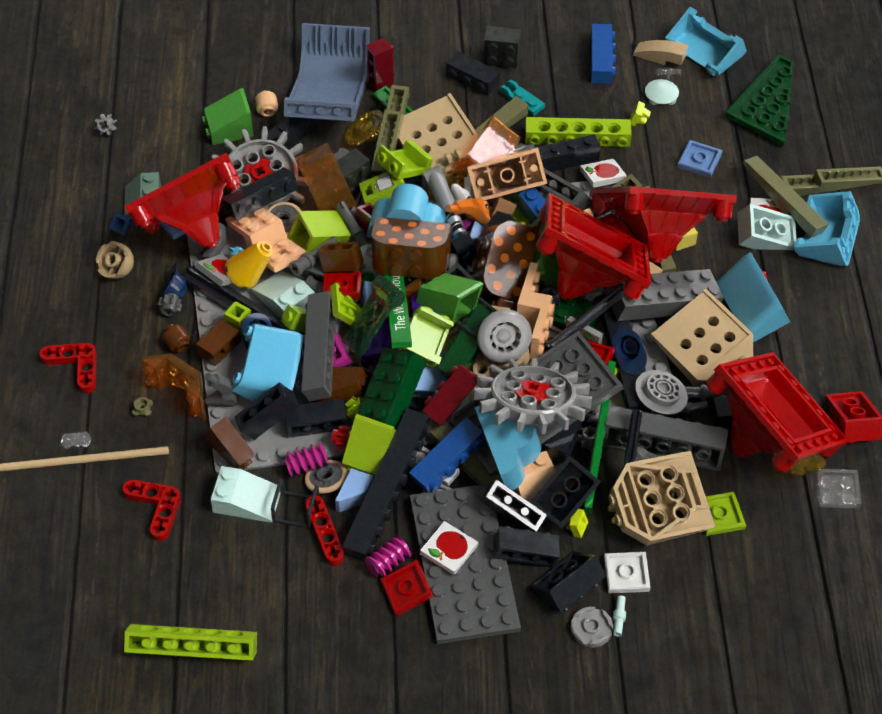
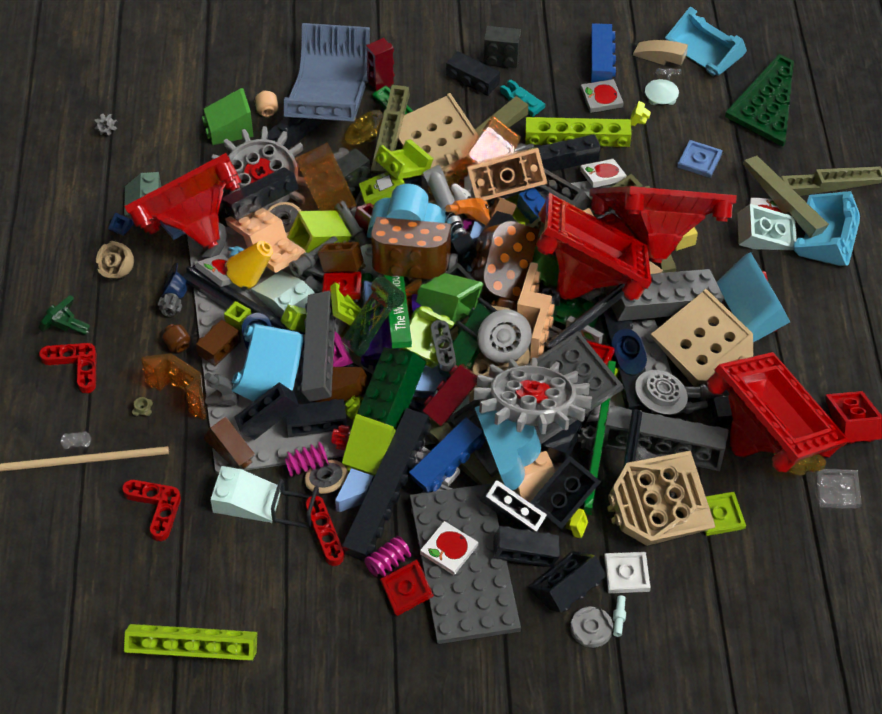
(63, 318): none -> dark green piece
(446, 337): none -> dark grey beam
(602, 95): none -> tile

